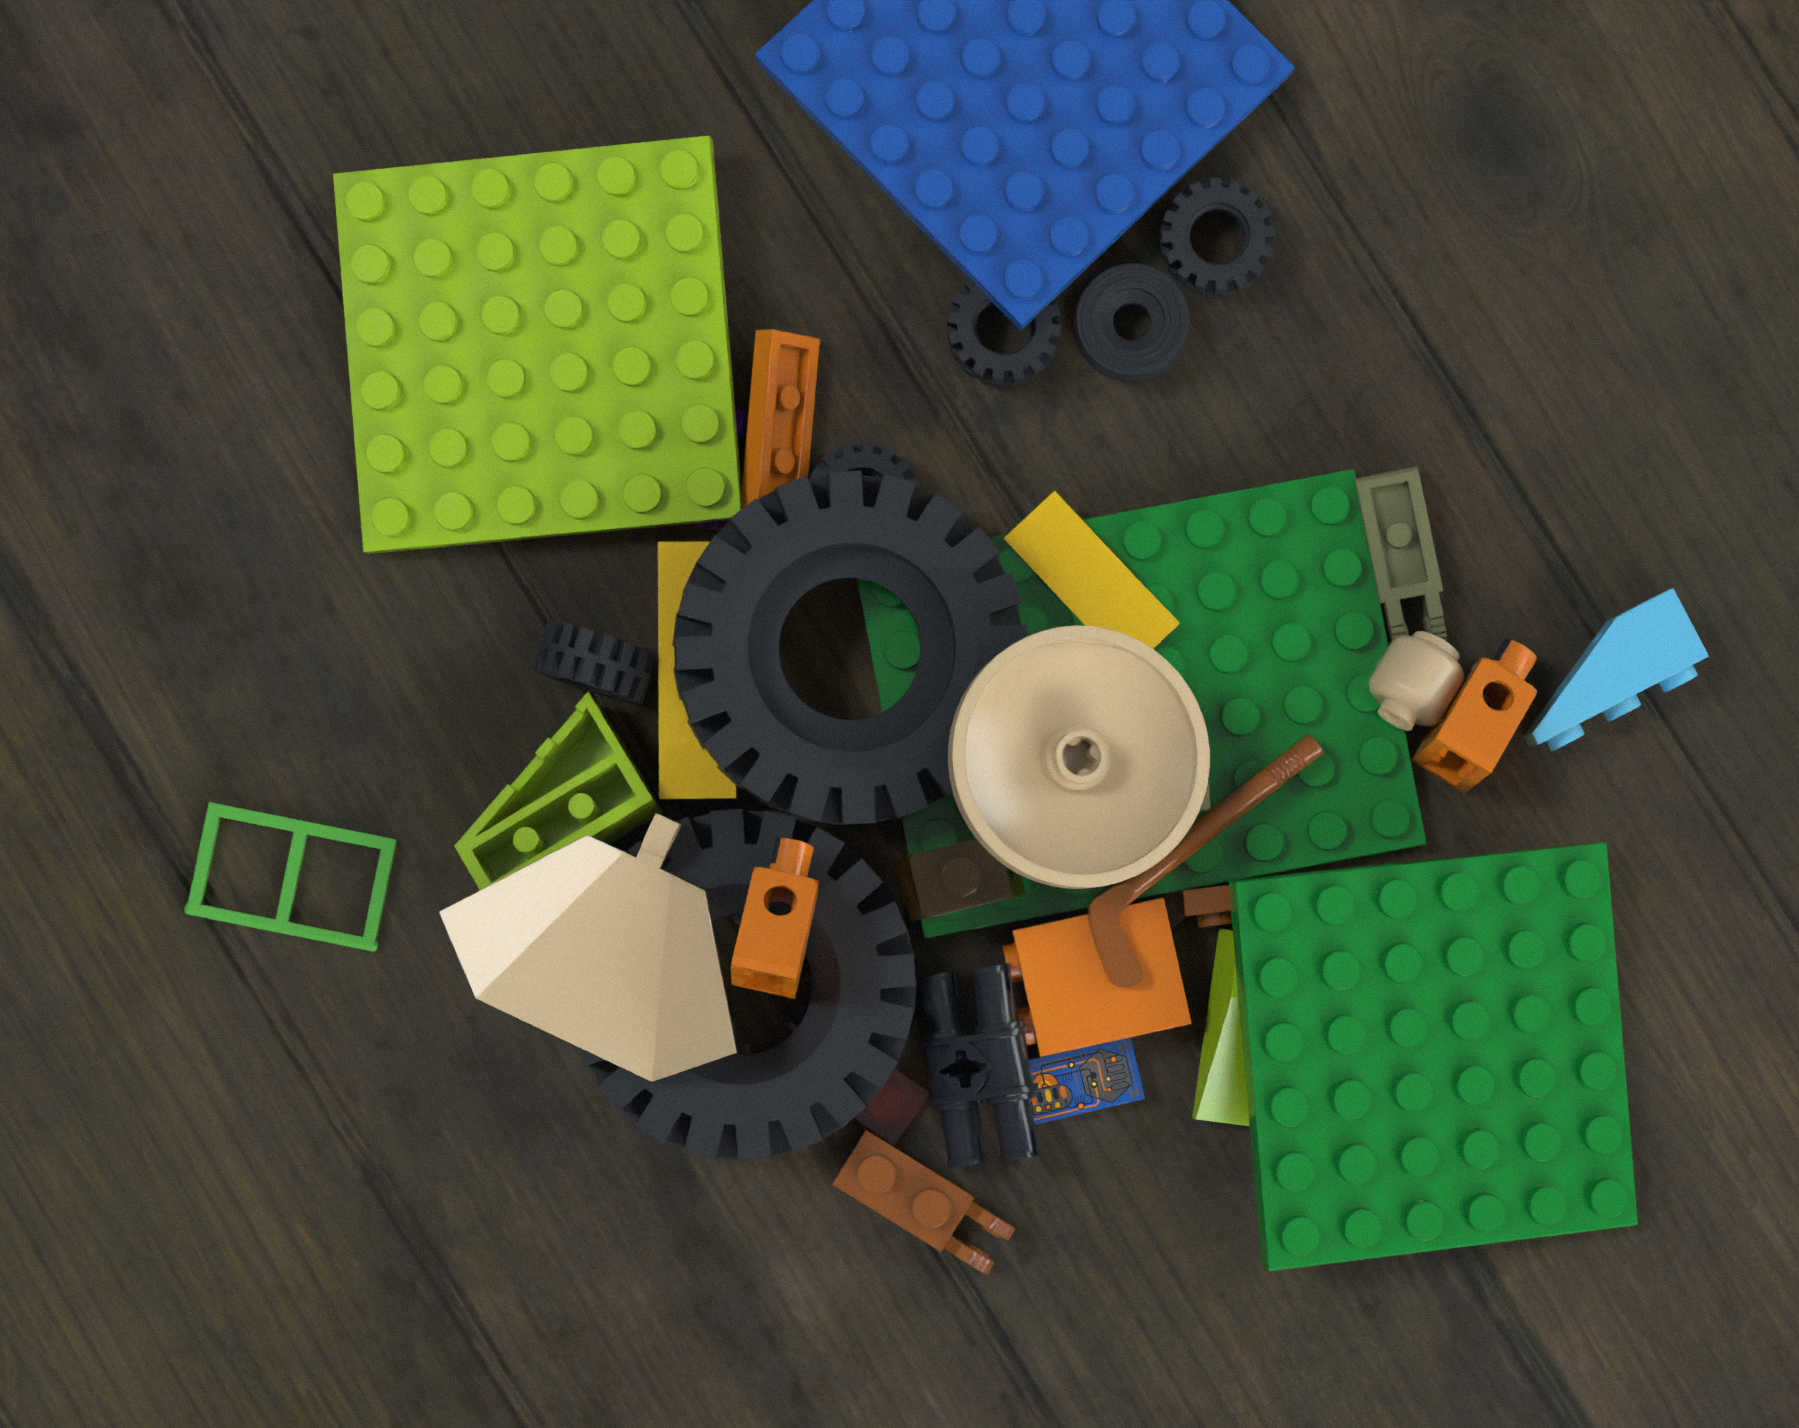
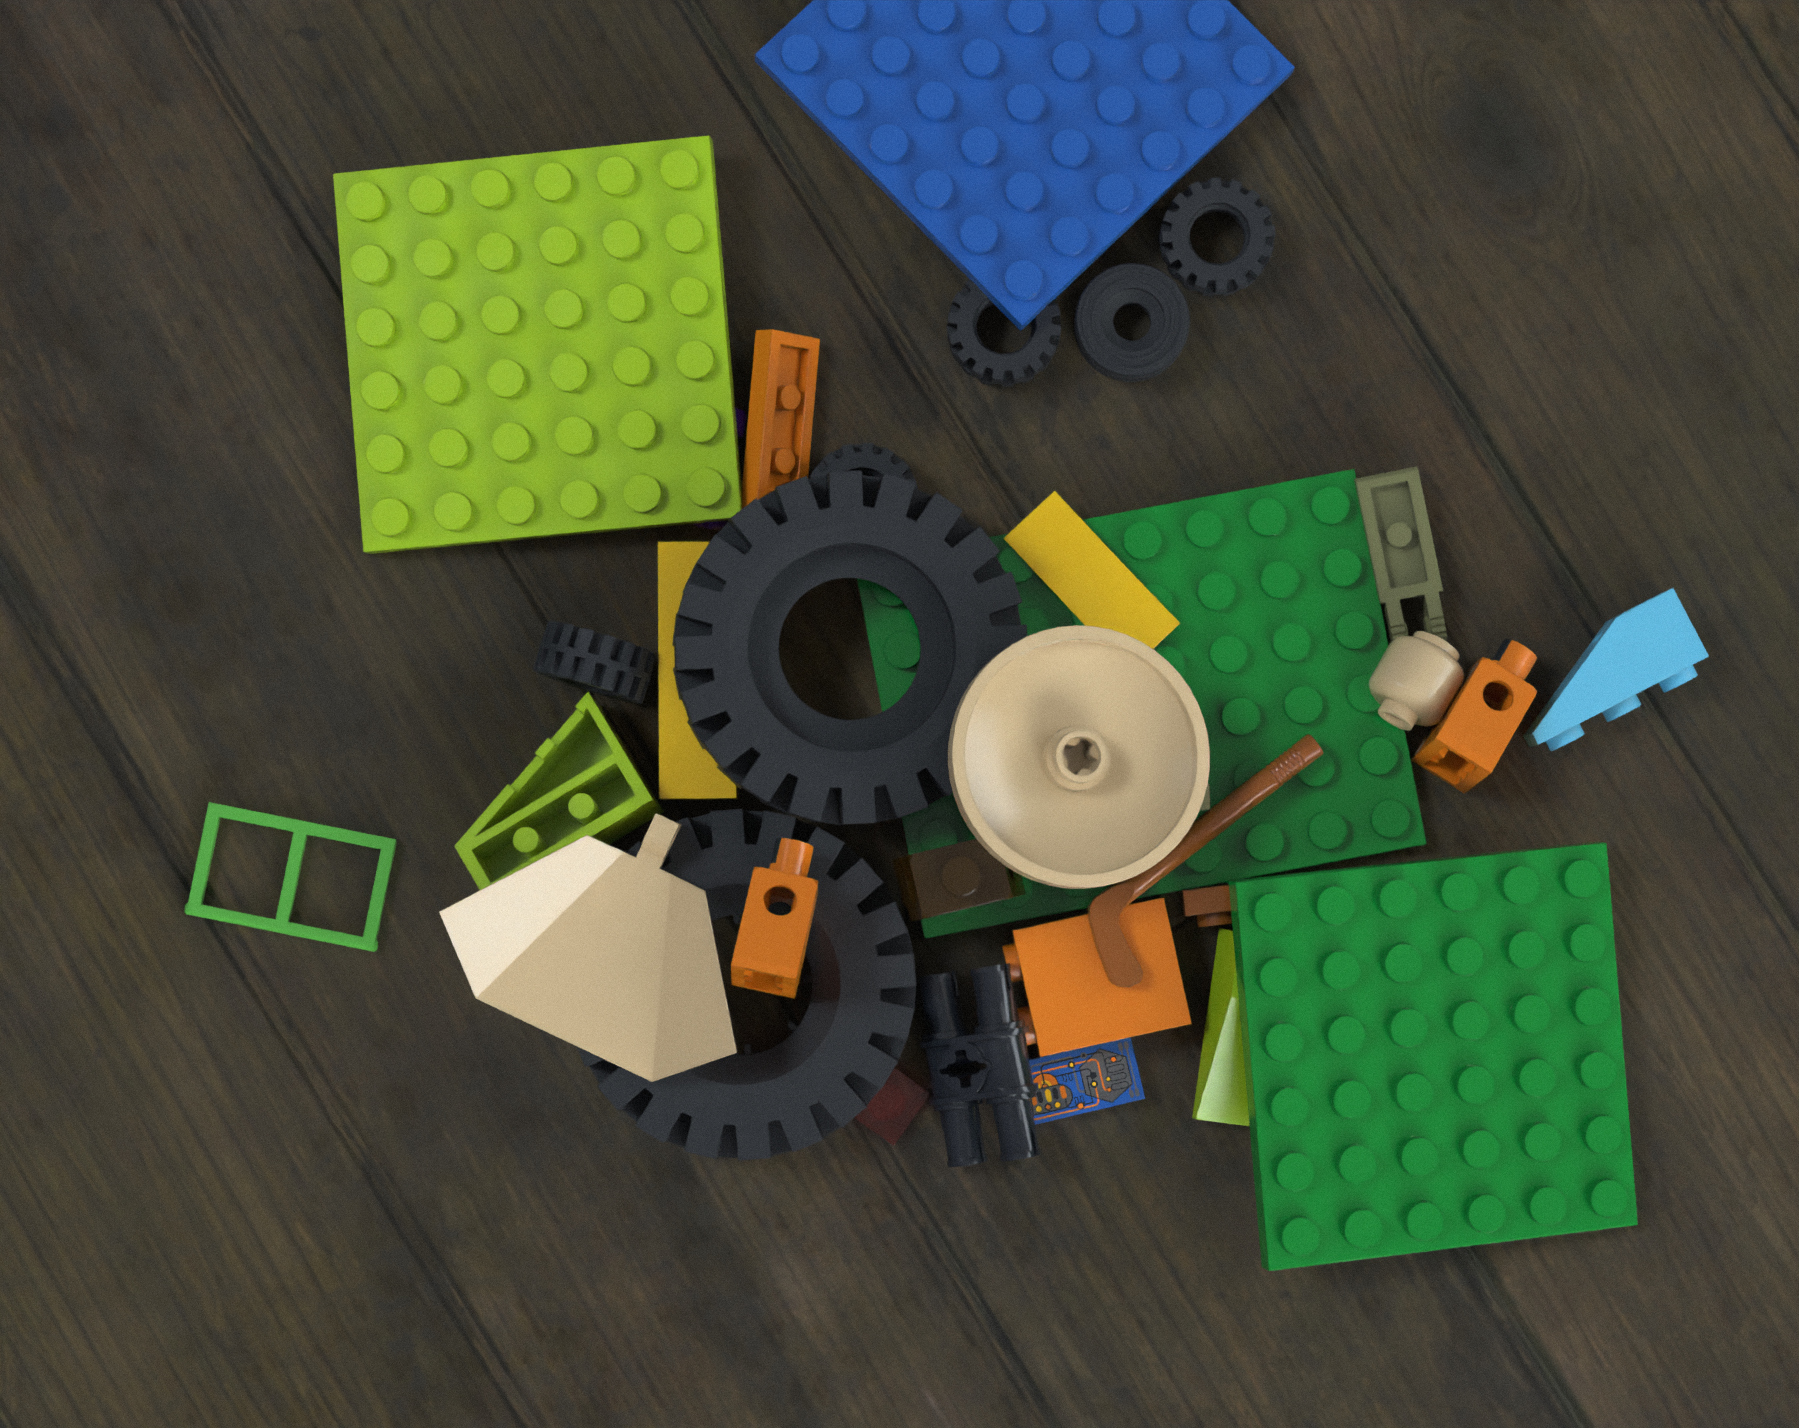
(916, 1198): dark orange hinge -> none

